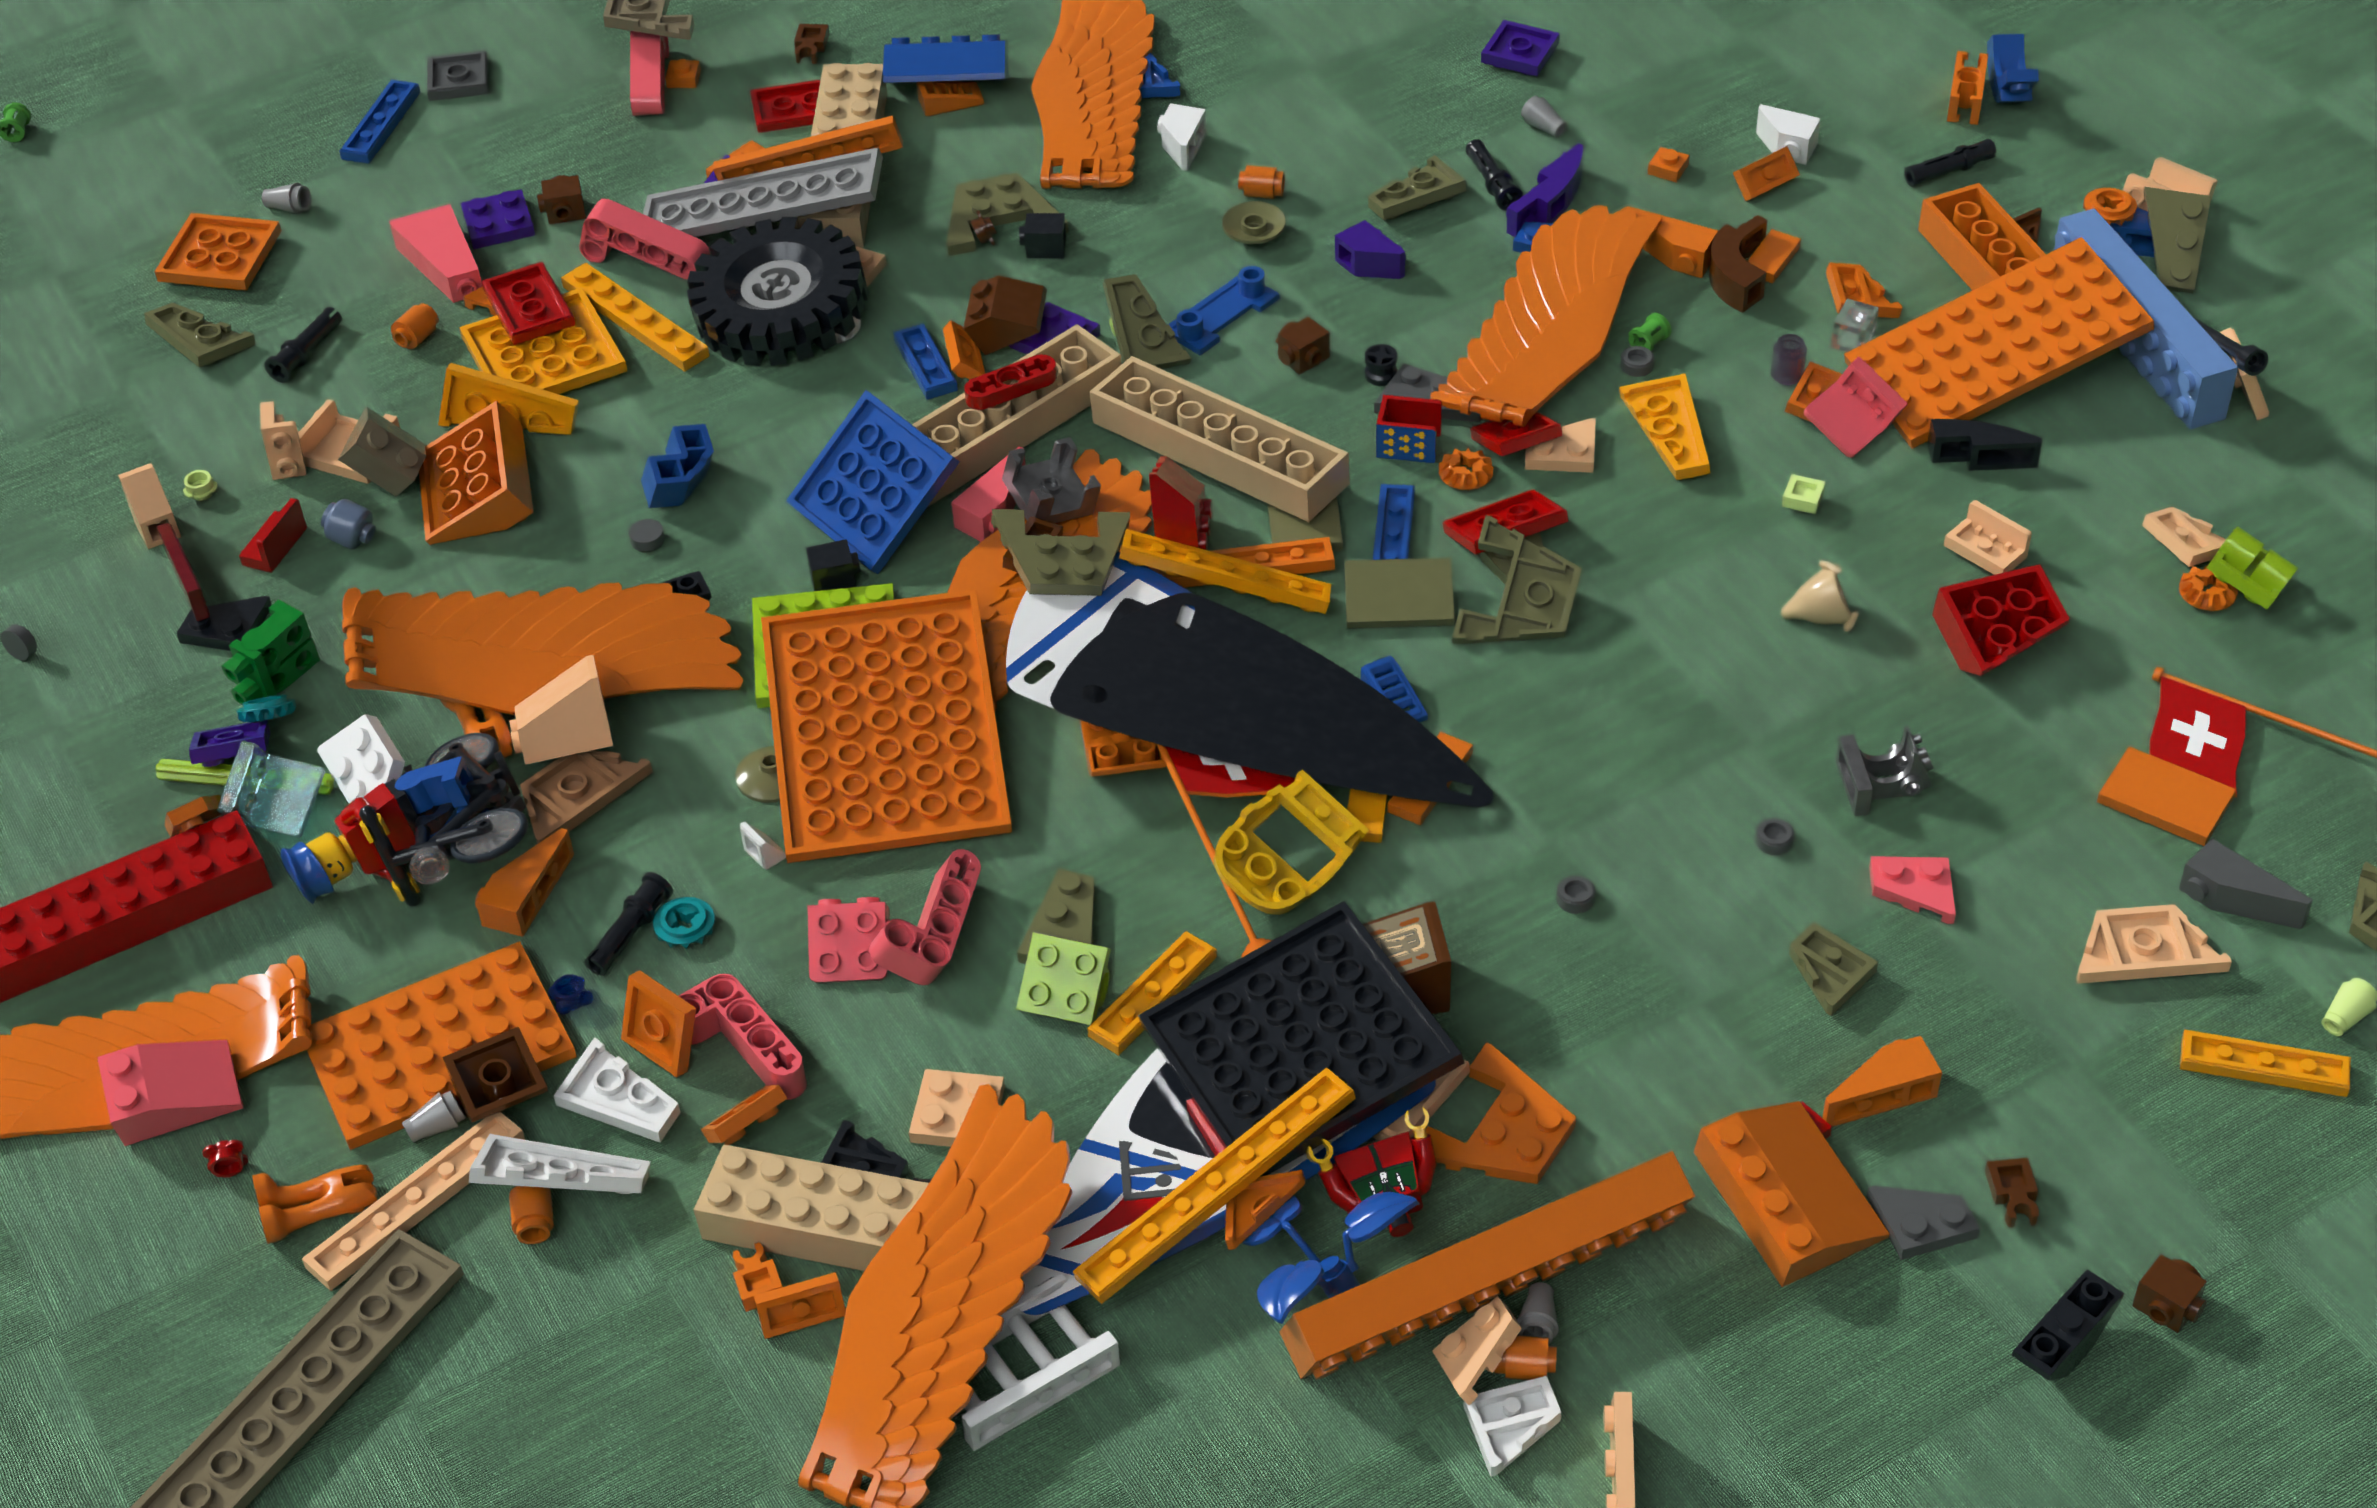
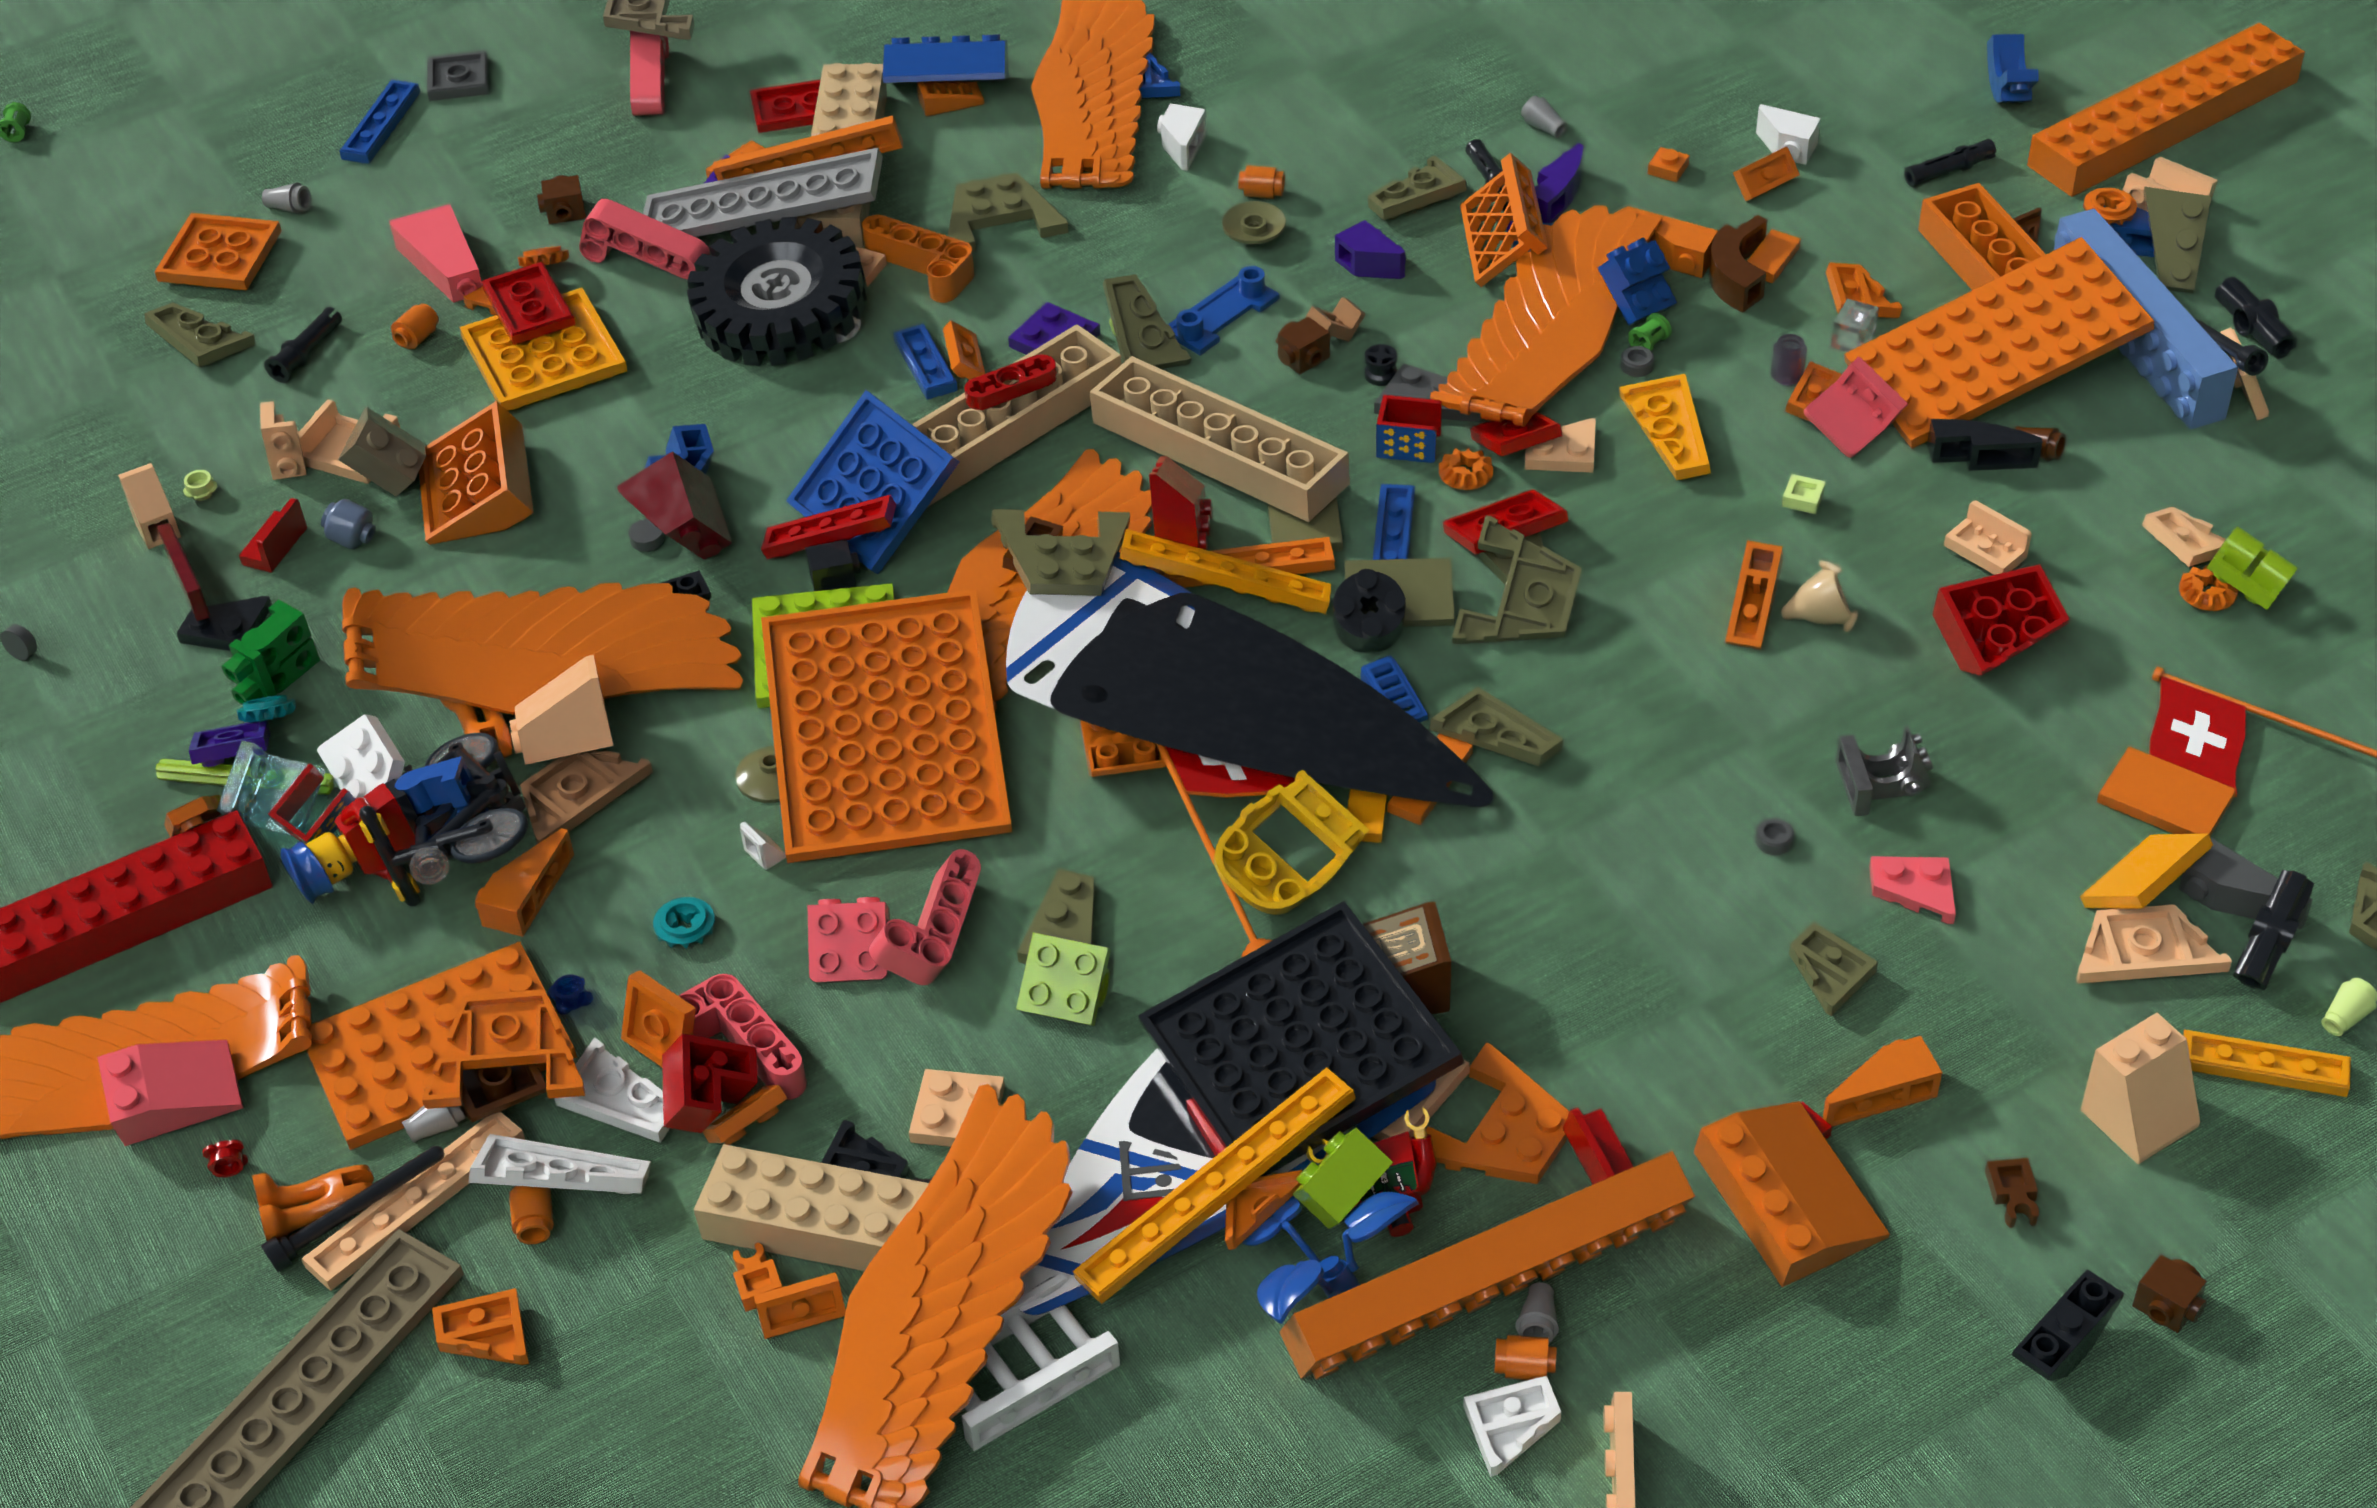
(284, 1249): none -> black piece
(297, 795): none -> red piece
(483, 1328): none -> orange wing
(497, 219): dark purple plate -> none
(499, 1033): none -> orange wing
(538, 410): light orange wing -> none
(547, 255): none -> orange gear
(637, 317): light orange plate -> none
(637, 910): black pin -> none
(680, 504): none -> dark red slope
(683, 73): orange plate -> none
(700, 1076): none -> red brick
(810, 40): reddish brown plate -> none
(829, 527): none -> red plate
(940, 257): none -> orange beam
(974, 506): coral slope -> none
(984, 229): reddish brown plate -> none
(1003, 312): reddish brown slope -> none
(1044, 235): black brick -> none
(1050, 487): flat silver panel -> none
(1163, 979): light orange tile -> none
(1341, 1177): none -> lime brick
(1342, 321): none -> medium nougat bracket
(1367, 592): none -> black brick
(1477, 1346): light nougat wing -> none
(1497, 727): none -> olive wing
(1520, 48): dark purple plate -> none
(1521, 209): none -> orange fence
(1575, 894): dark grey tile -> none
(1596, 1144): none -> red panel
(1638, 280): none -> blue plate
(1755, 594): none -> orange slope
(1922, 1219): dark grey wing -> none
(1967, 87): orange piece -> none
(2053, 441): none -> reddish brown cone
(2143, 1089): none -> light nougat slope
(2146, 871): none -> light orange tile
(2164, 109): none -> orange brick
(2256, 317): none -> black piece
(2273, 929): none -> black piece

